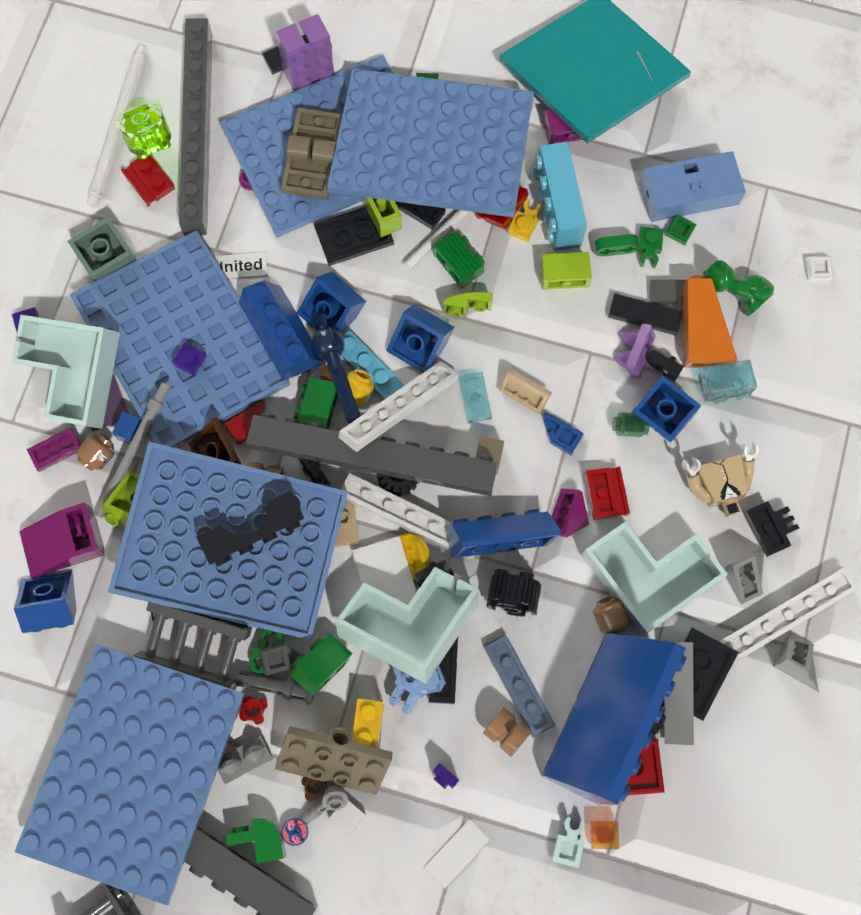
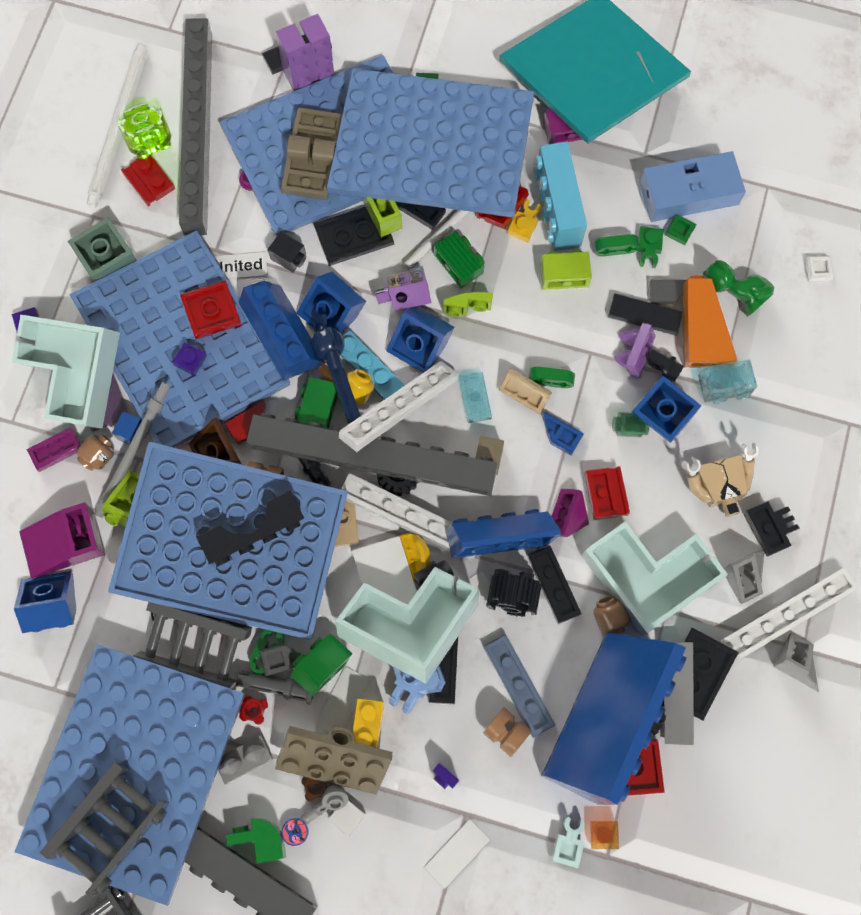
(78, 824): none -> dark grey fence
(210, 309): none -> red tile
(287, 252): none -> black brick
(342, 700): none -> white sticker
(405, 289): none -> medium lavender torso
(552, 377): none -> green beam
(554, 584): none -> black tile

